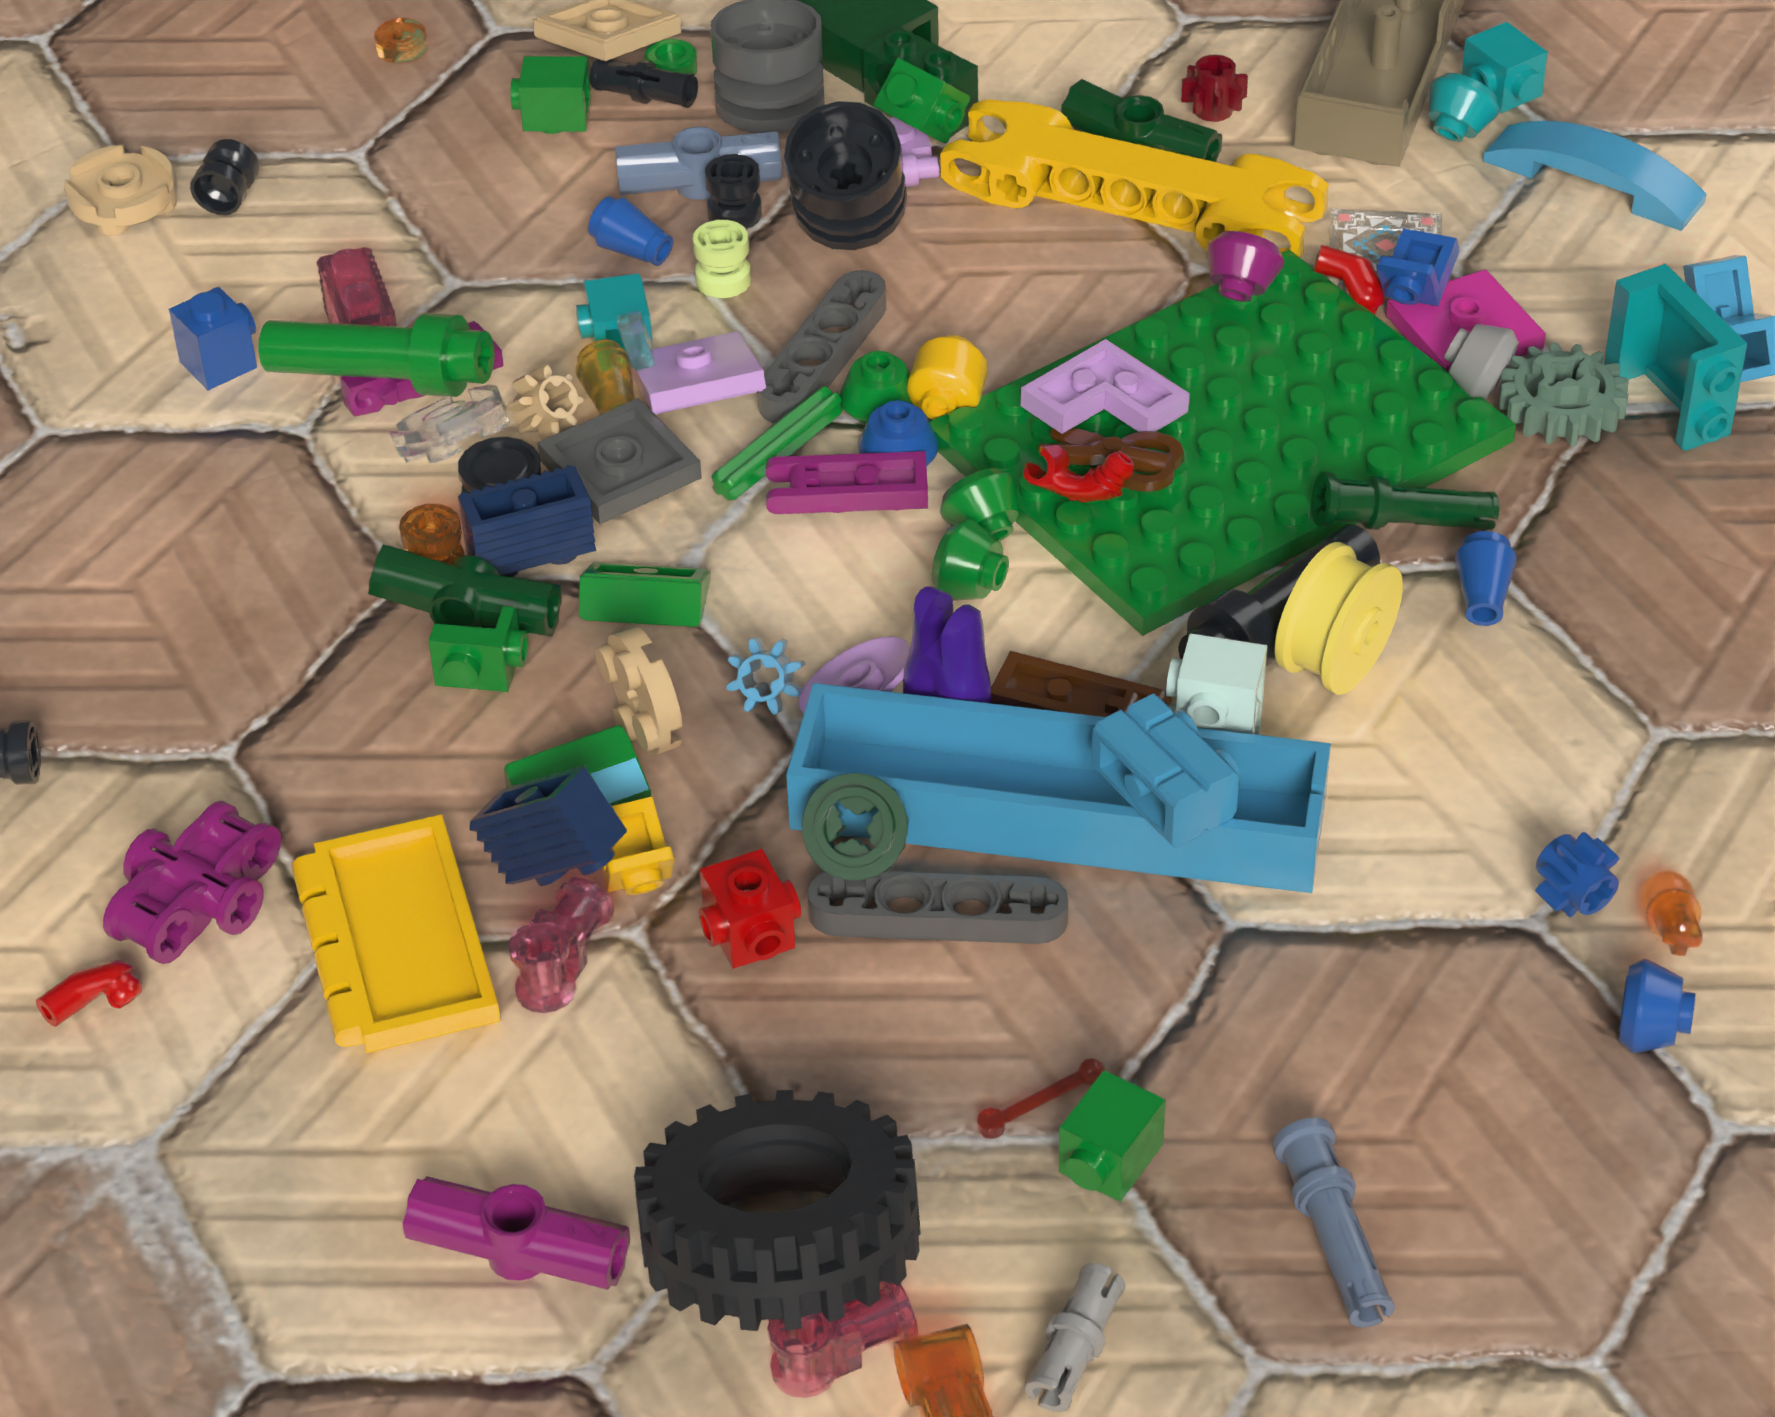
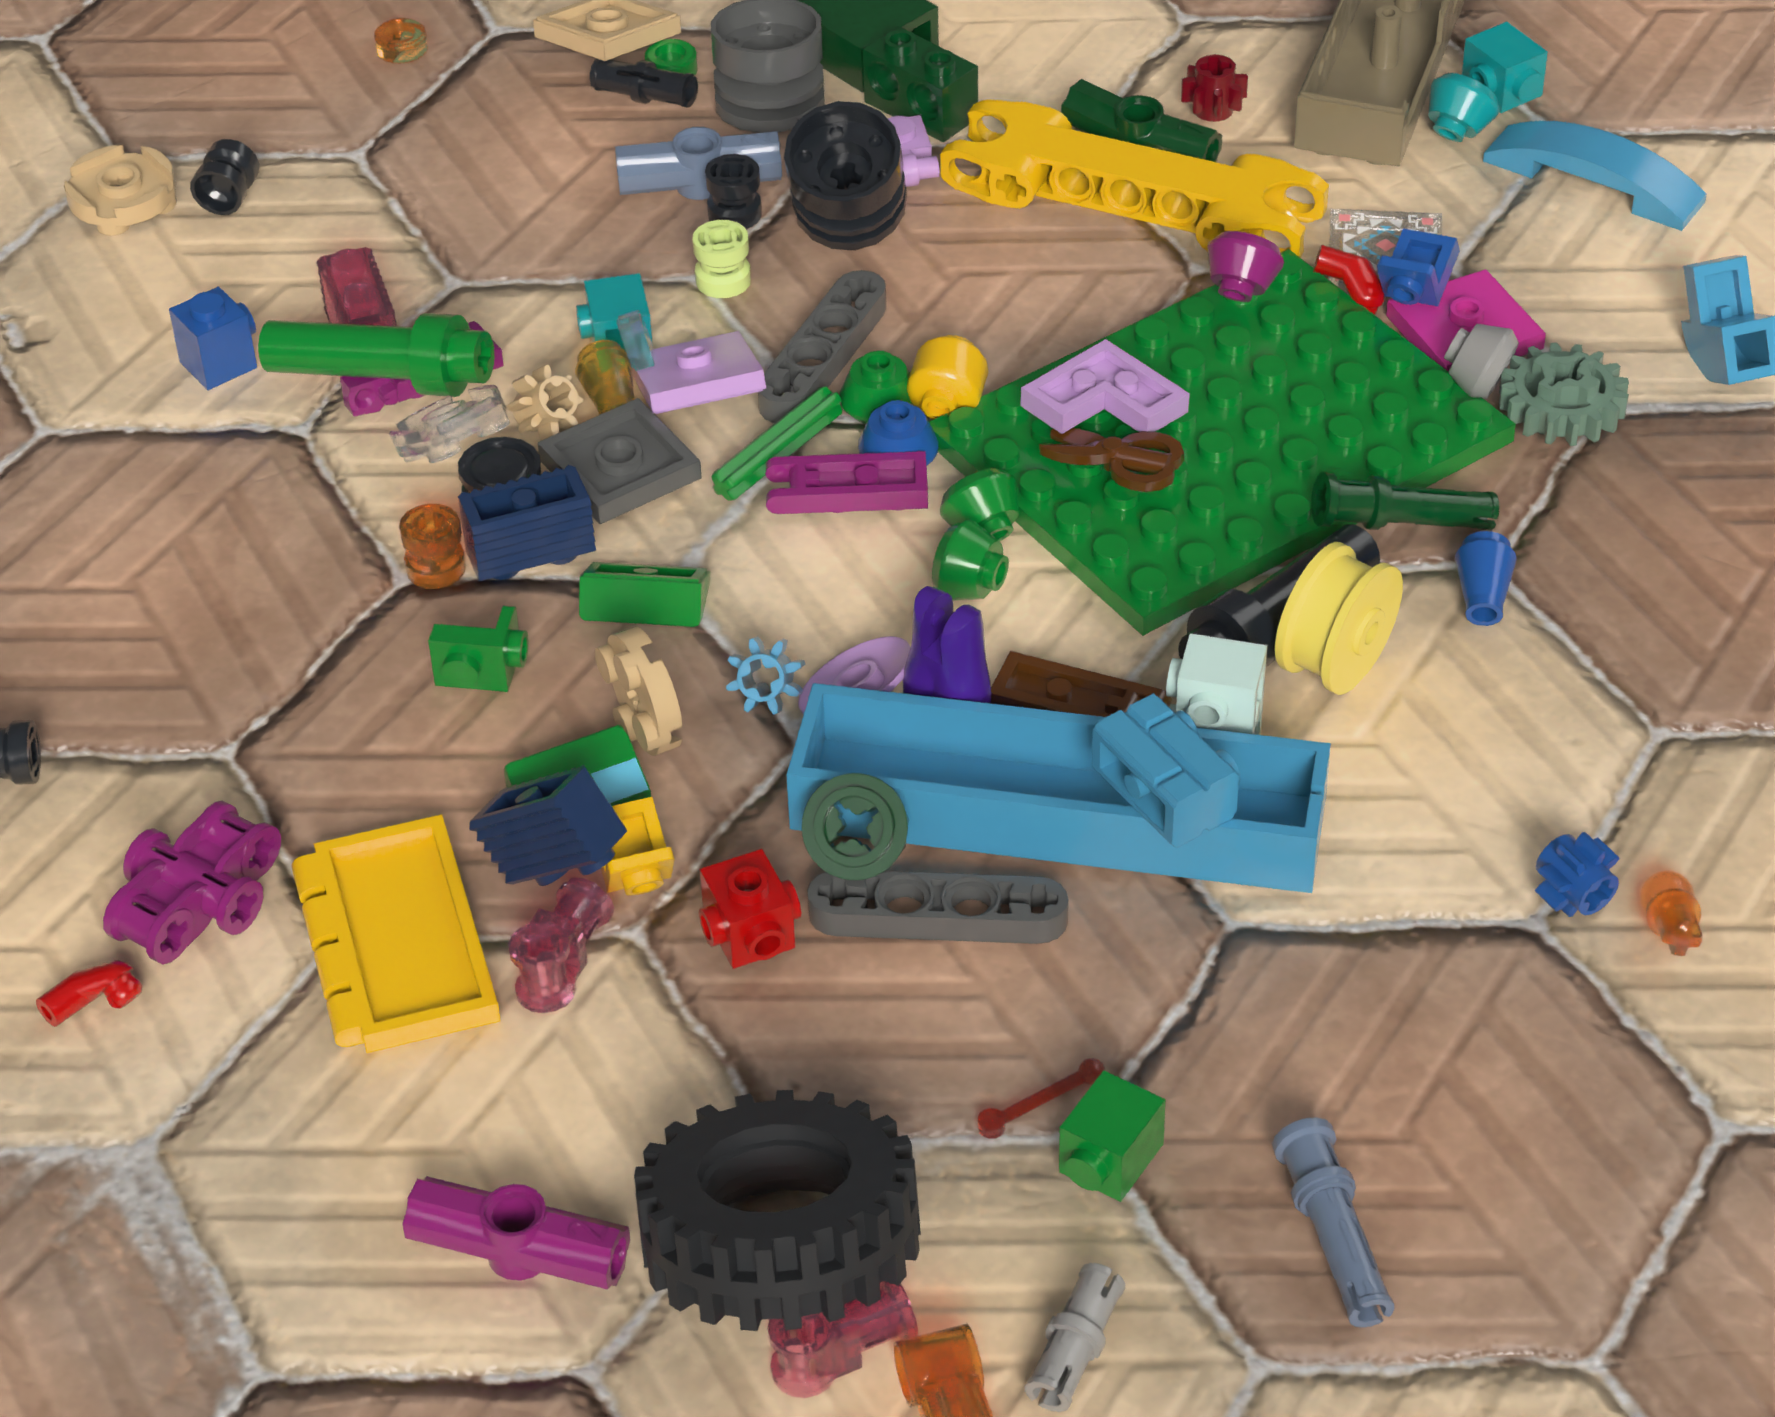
(463, 592): dark green piece -> none
(553, 94): green brick -> none
(628, 231): blue cone -> none
(922, 101): green bracket -> none
(1096, 485): red piece -> none
(1654, 1008): blue cone -> none
(1682, 347): teal panel -> none

